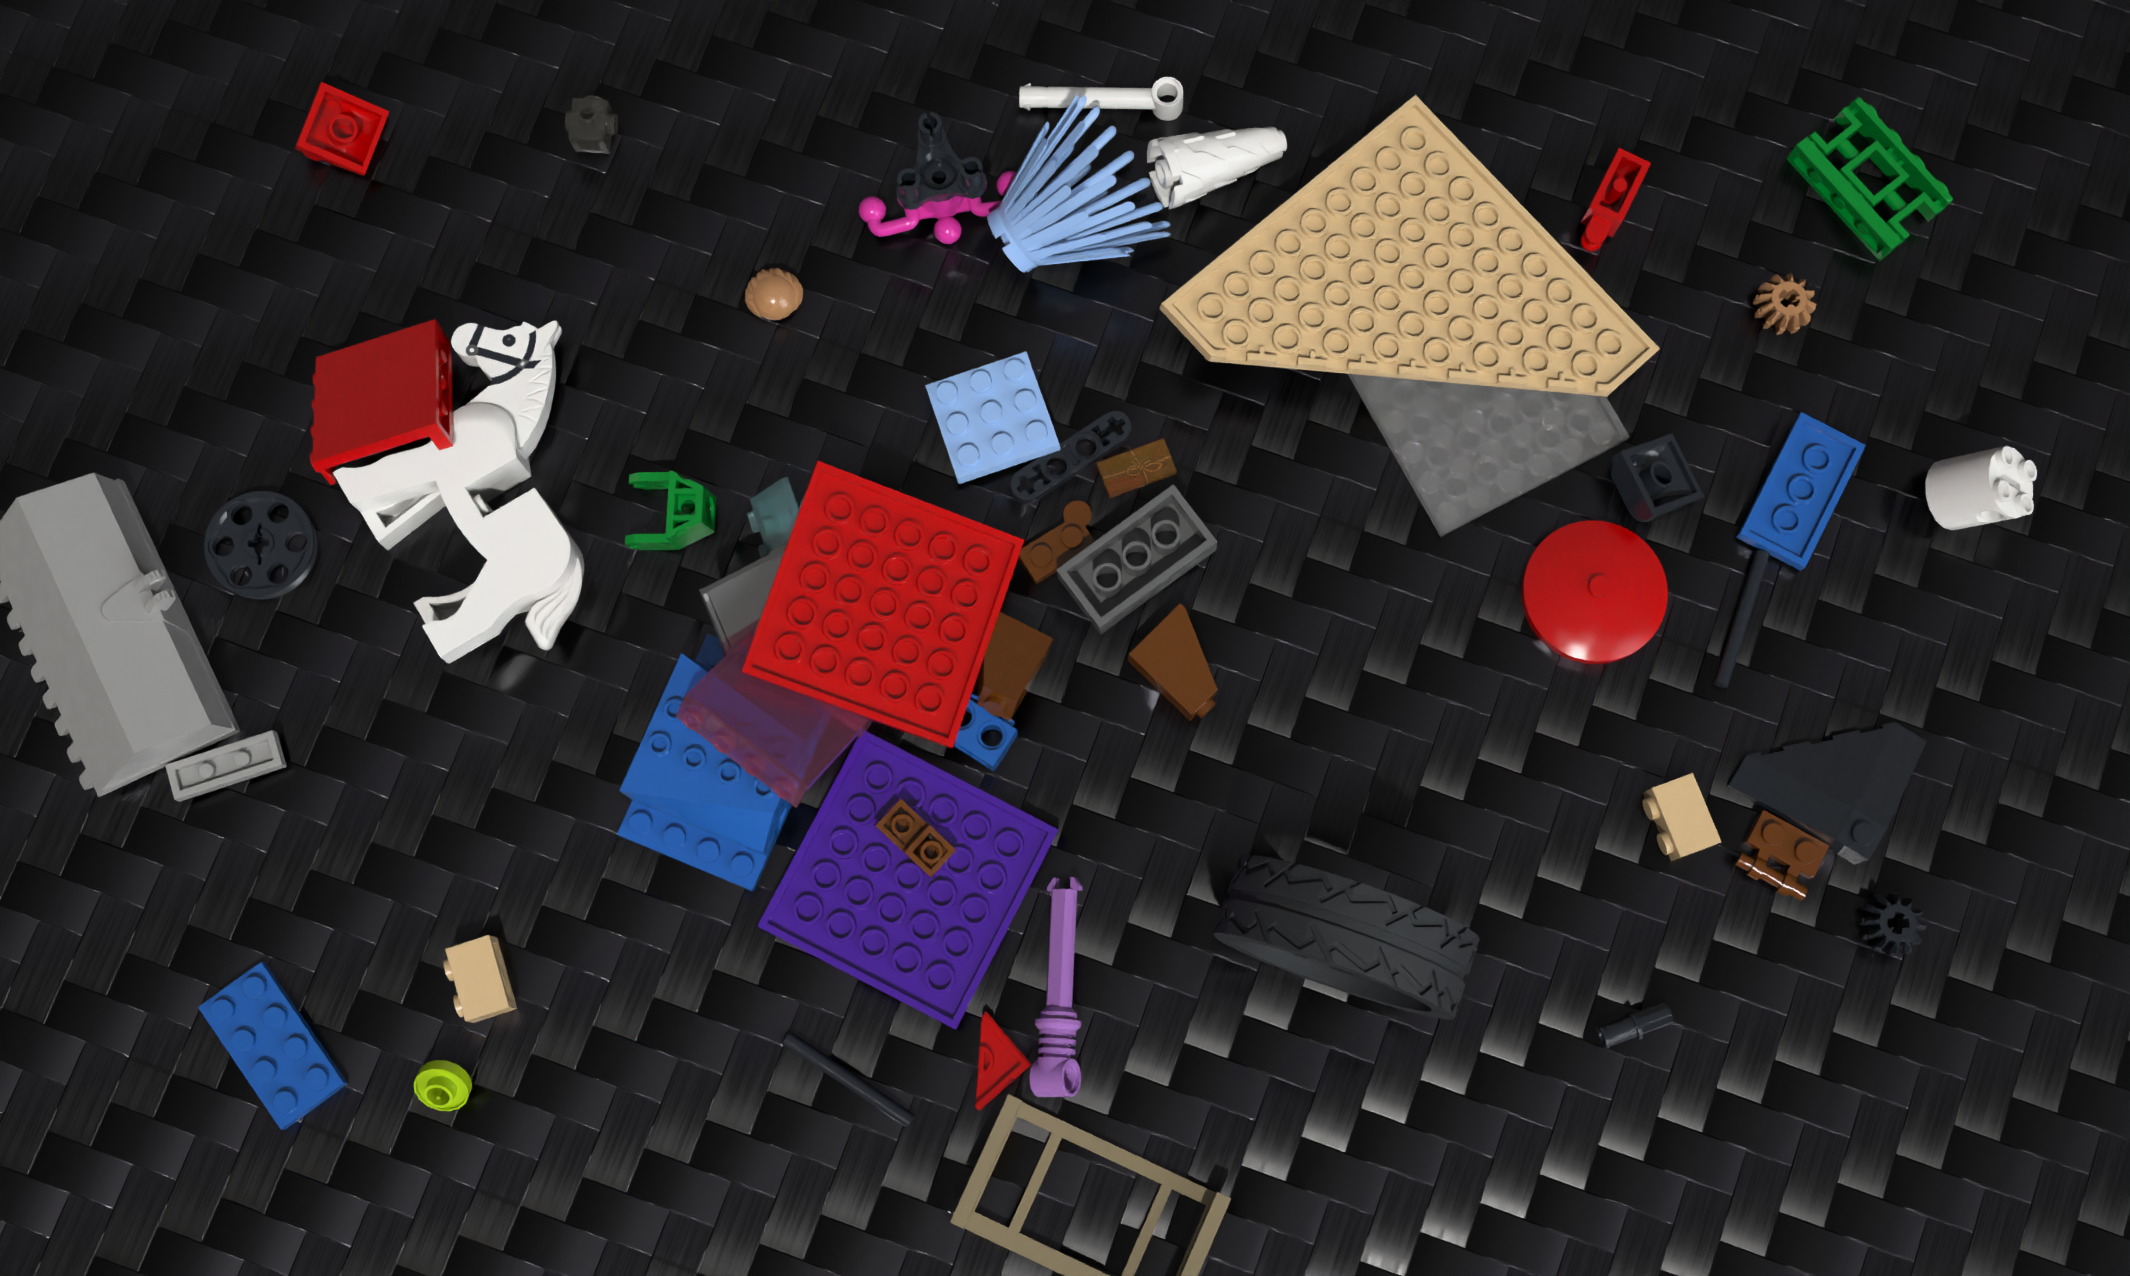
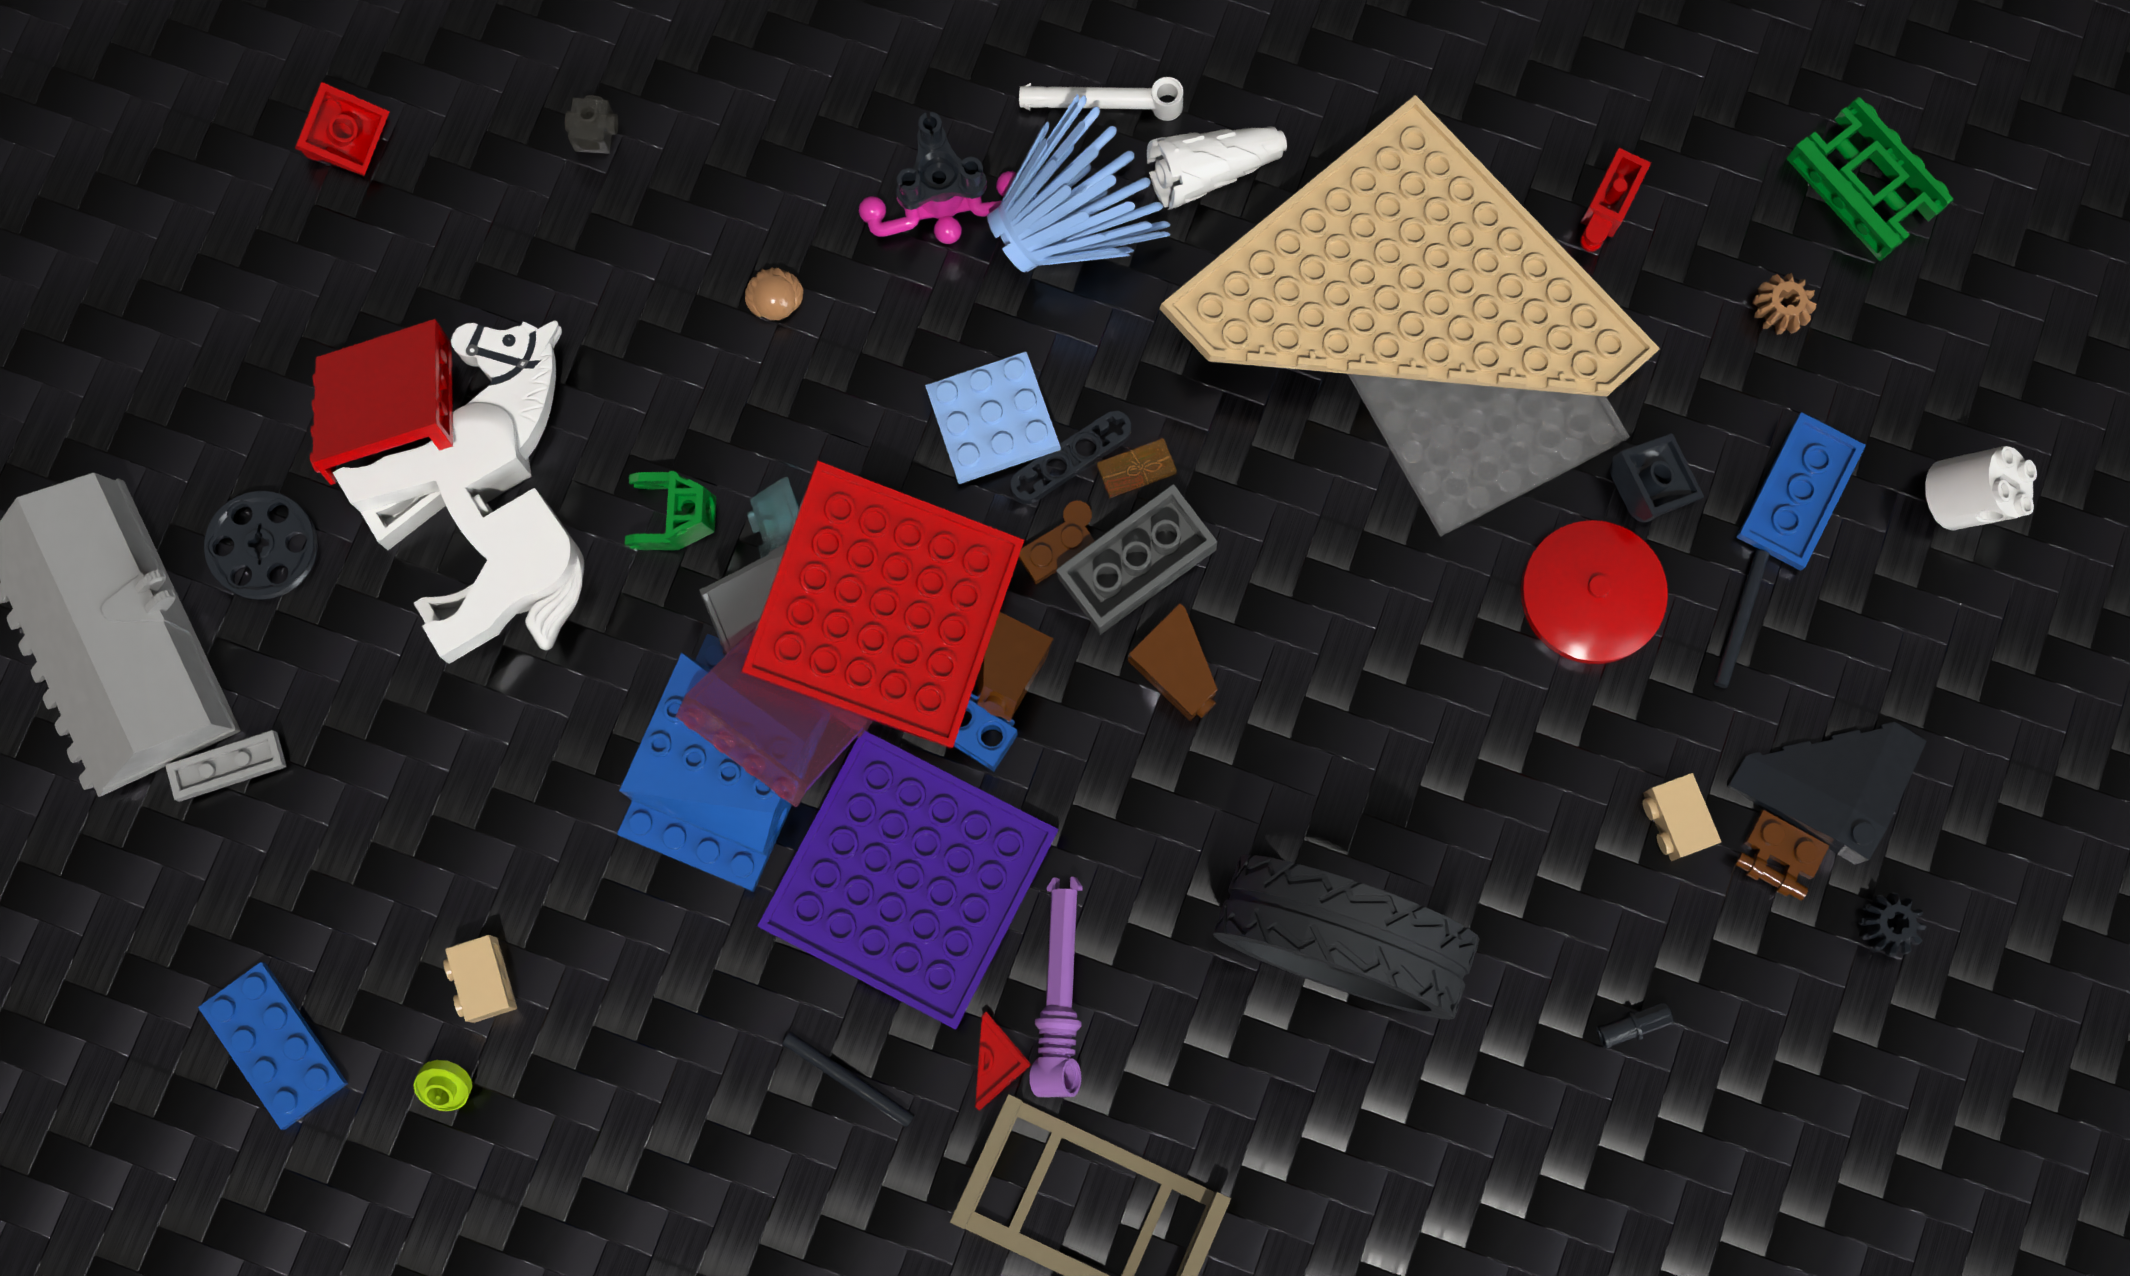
(914, 837): reddish brown slope -> none

